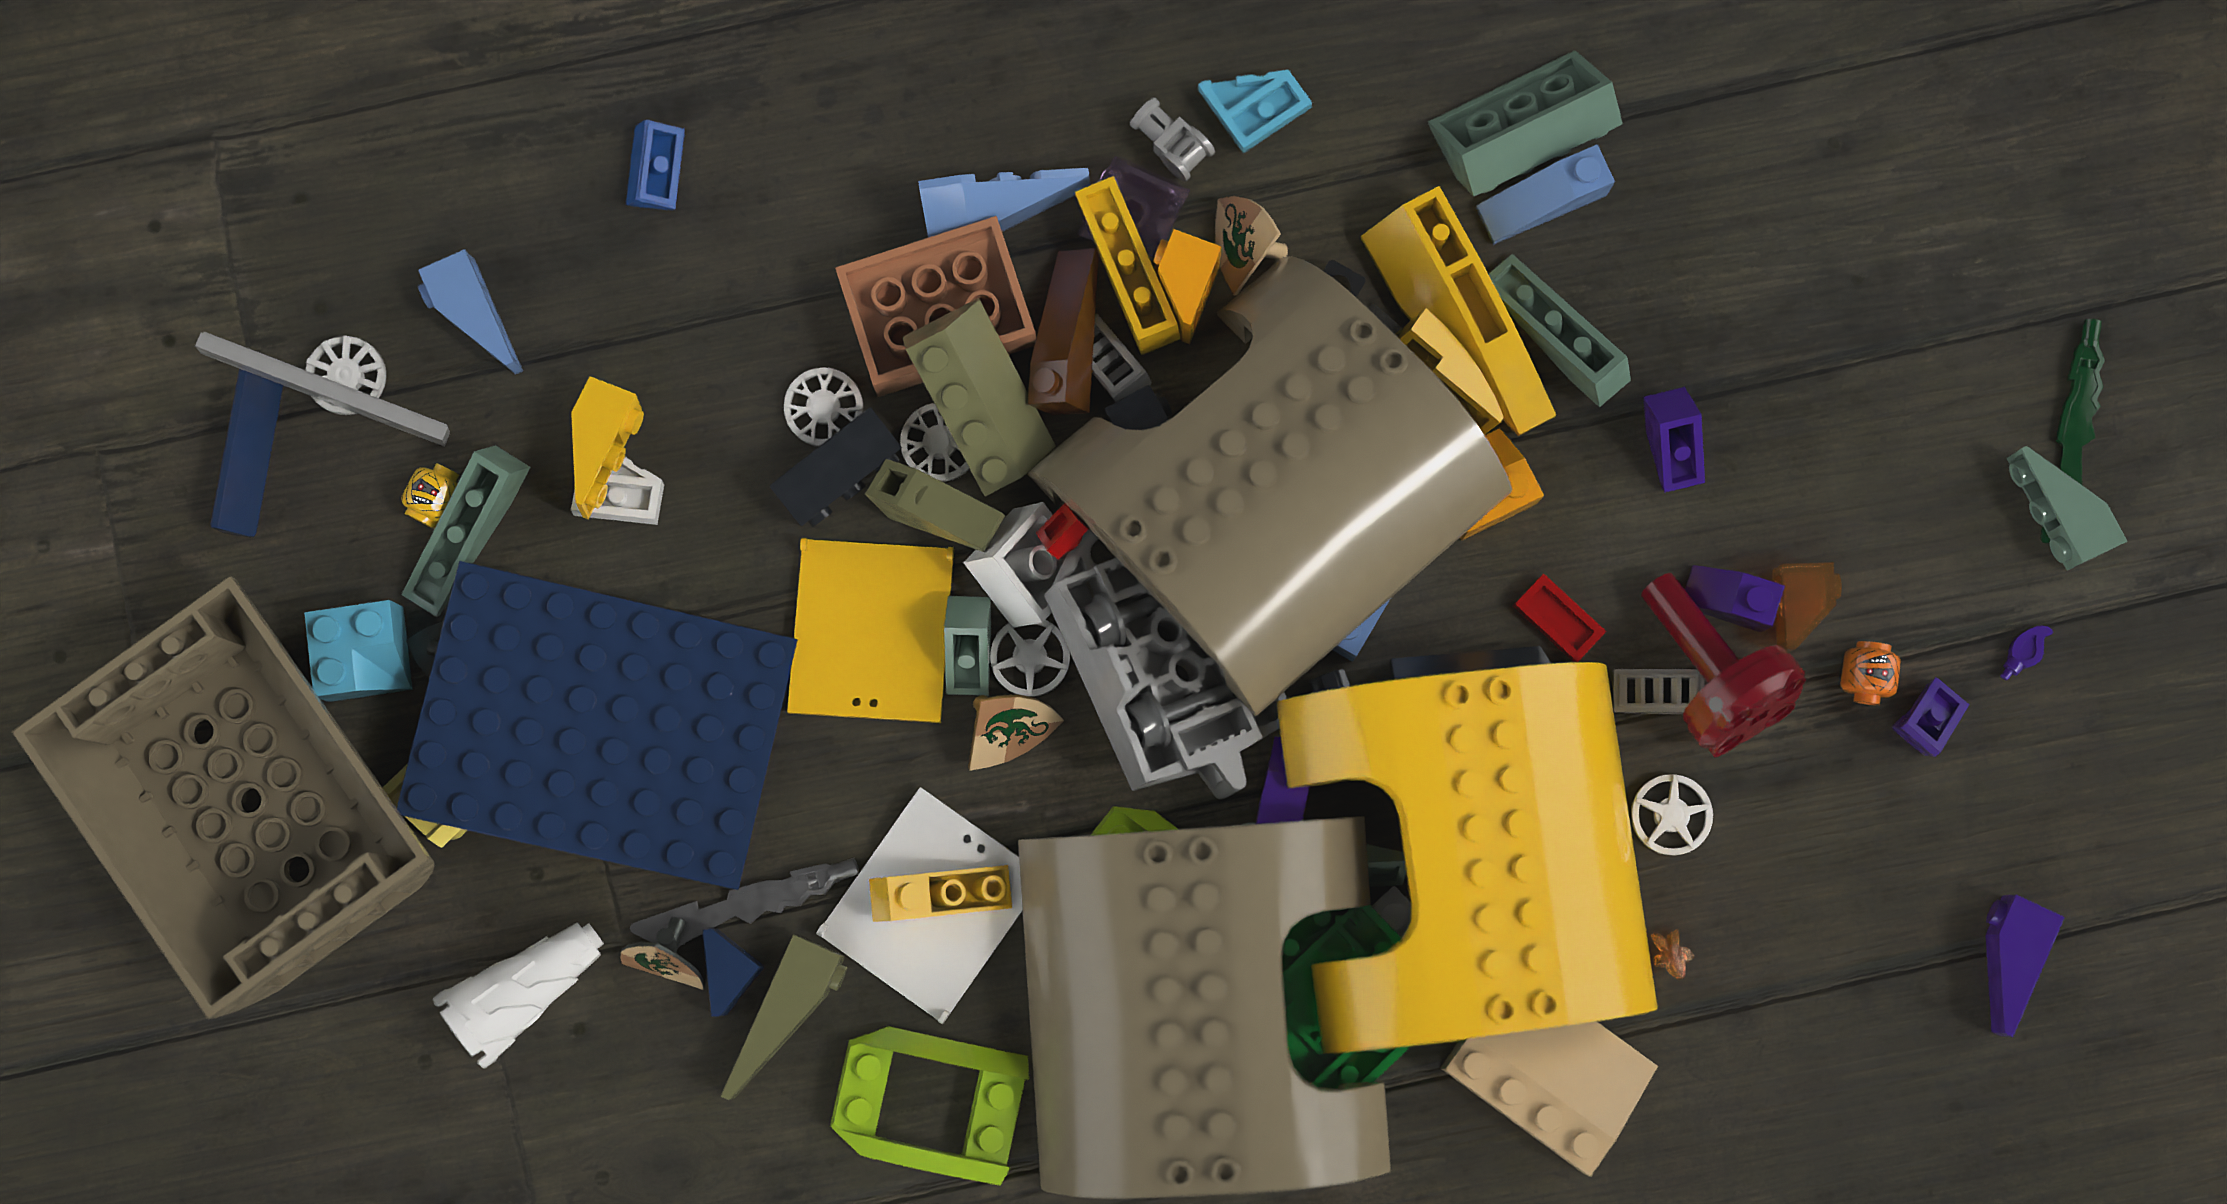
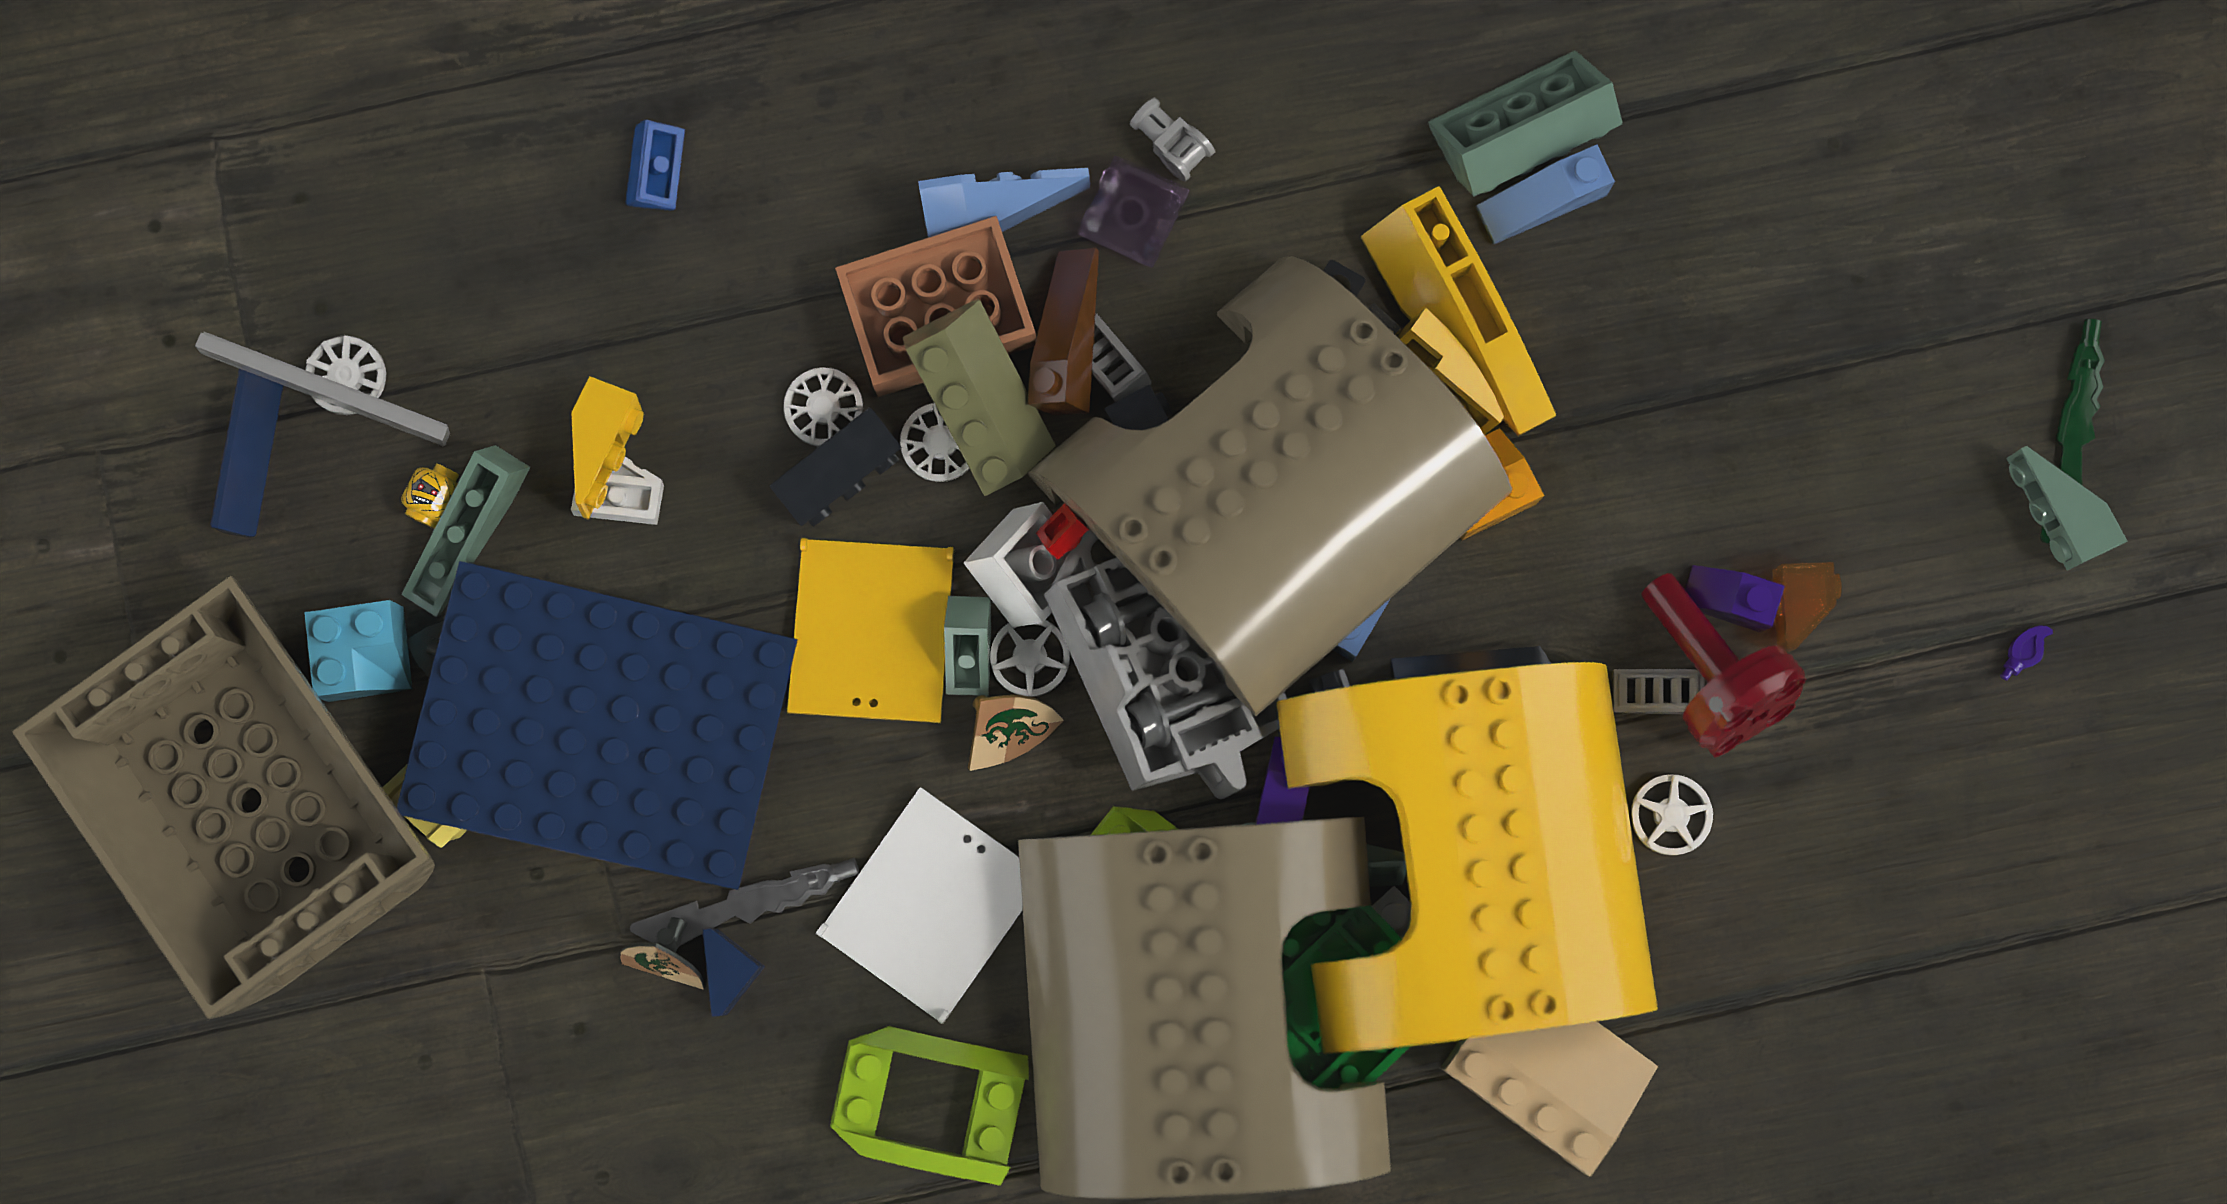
(462, 297): medium blue slope -> none
(513, 993): white cone -> none
(796, 991): olive slope -> none
(933, 506): olive slope -> none
(940, 893): yellow slope -> none
(1128, 266): yellow slope -> none
(1187, 273): light orange slope -> none
(1246, 238): shield -> none
(1255, 105): medium azure wing -> none
(1559, 618): red tile -> none
(1561, 332): sand green slope -> none
(1671, 954): clear orange plant -> none
(1675, 438): dark purple slope -> none
(1870, 672): orange head -> none
(1931, 718): dark purple slope -> none
(2016, 953): dark purple slope -> none

